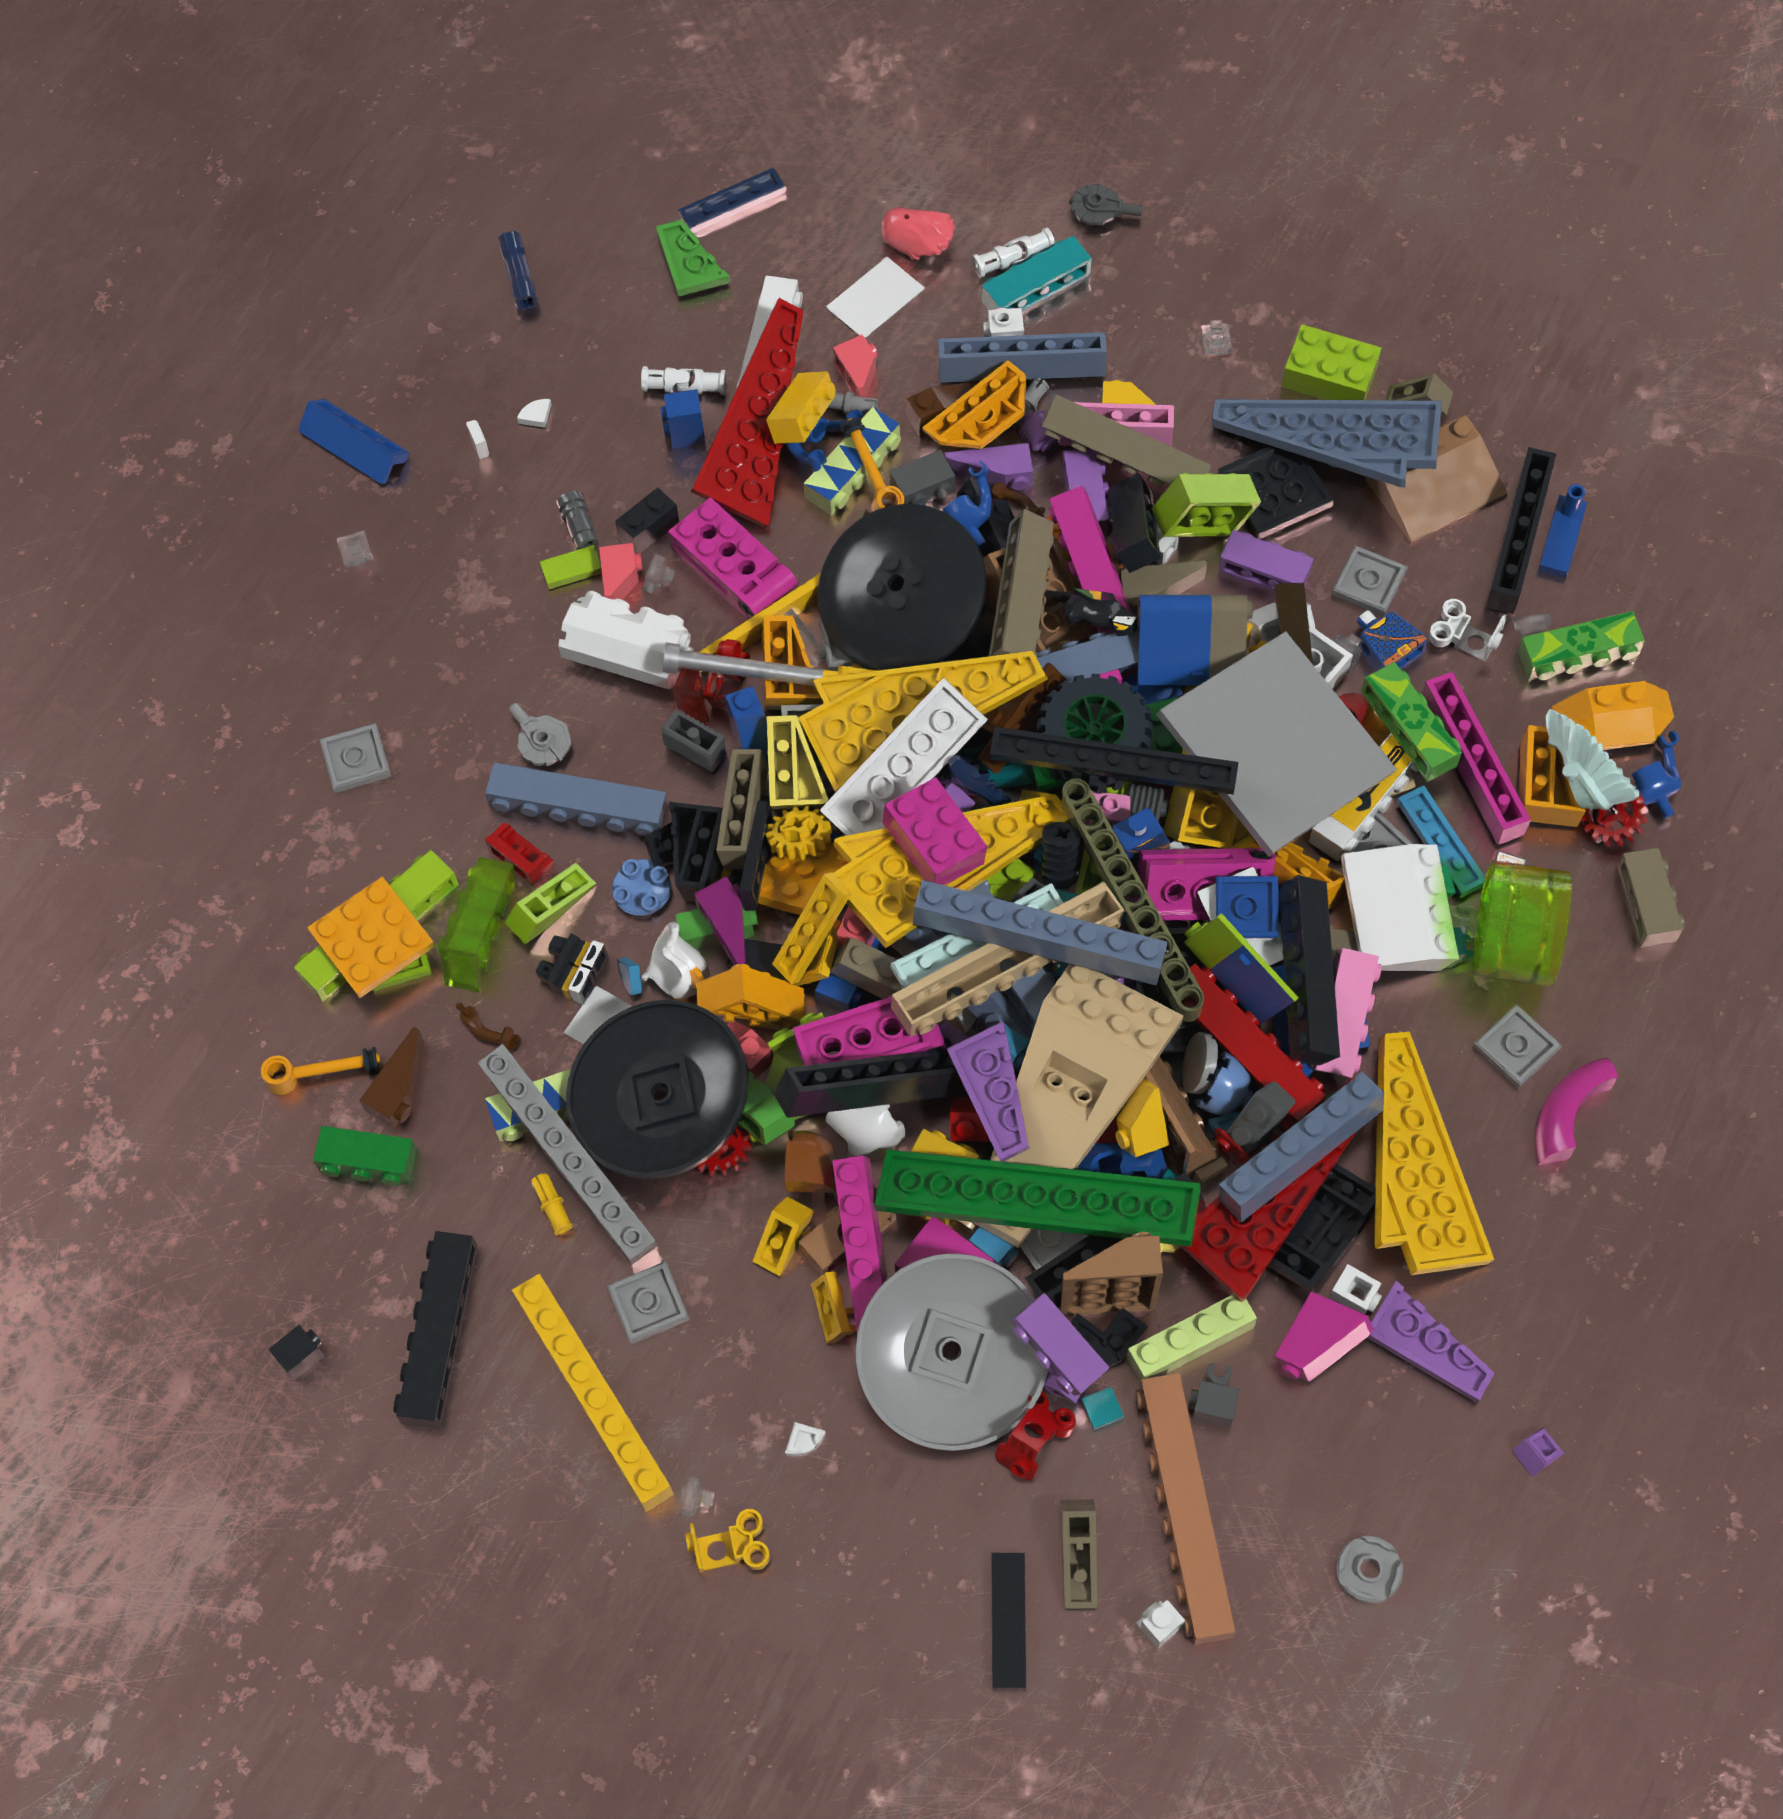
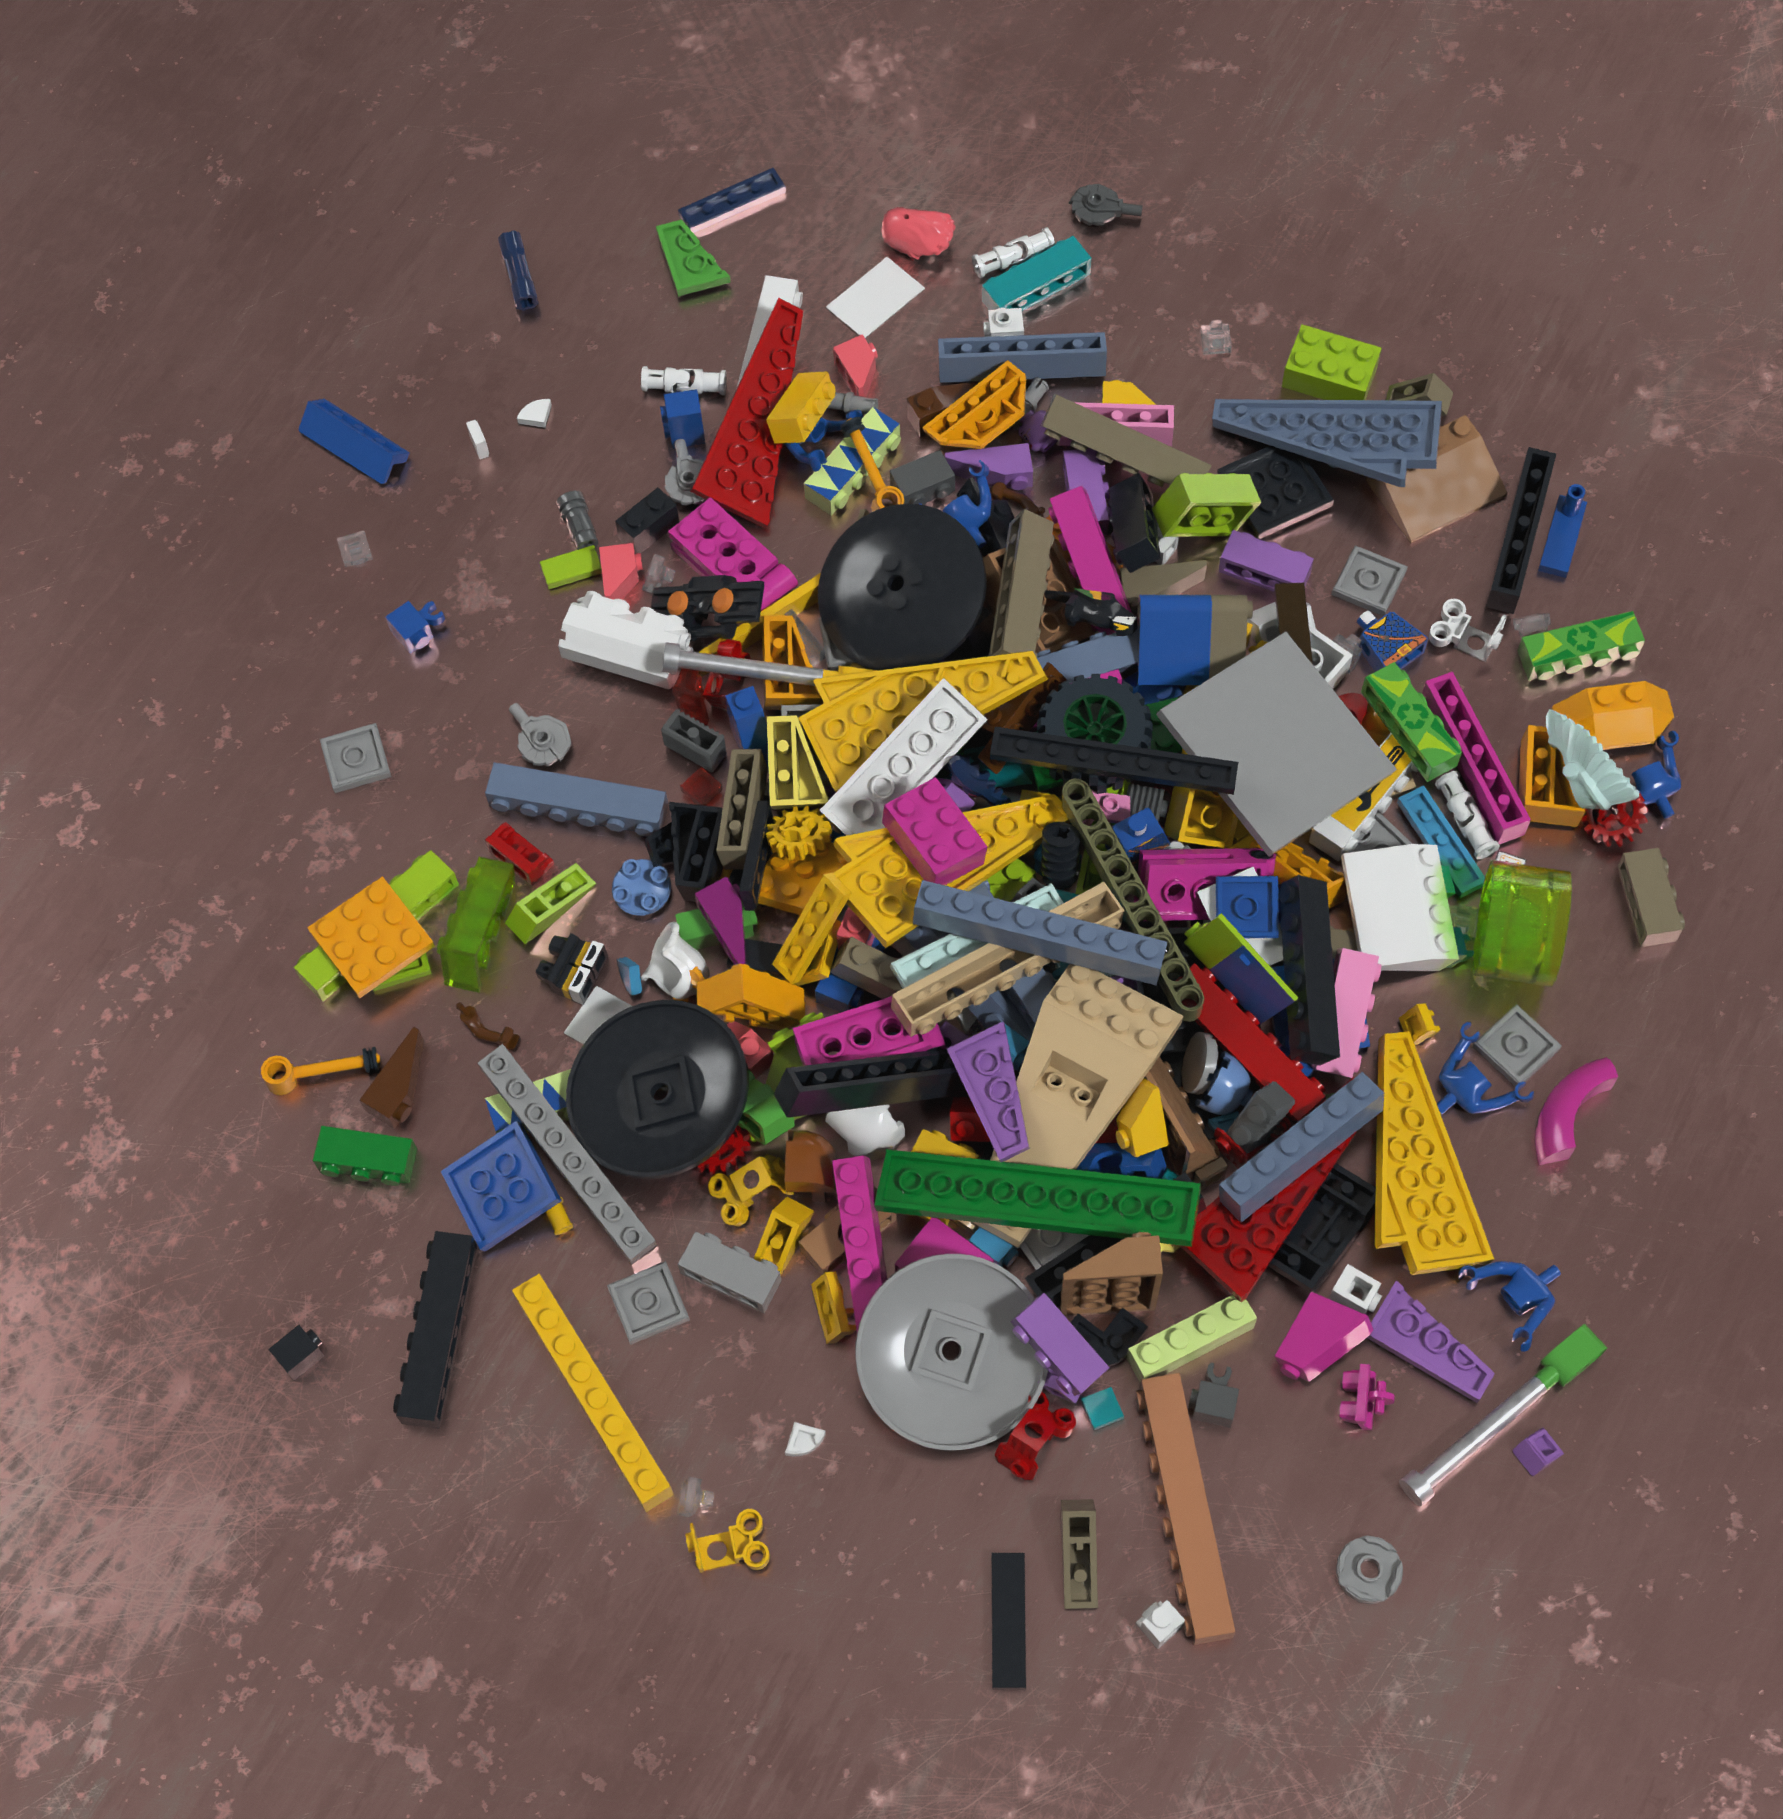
(412, 626): none -> blue brick
(501, 1186): none -> blue plate
(682, 476): none -> light grey piece
(701, 787): none -> clear red plate
(717, 595): none -> black piece
(730, 1271): none -> light grey brick
(733, 1190): none -> yellow piece
(1364, 1383): none -> dark pink hips
(1419, 1023): none -> yellow tile
(1466, 812): none -> white piece
(1468, 1084): none -> blue piece
(1522, 1293): none -> blue piece
(1559, 1365): none -> flat silver piece

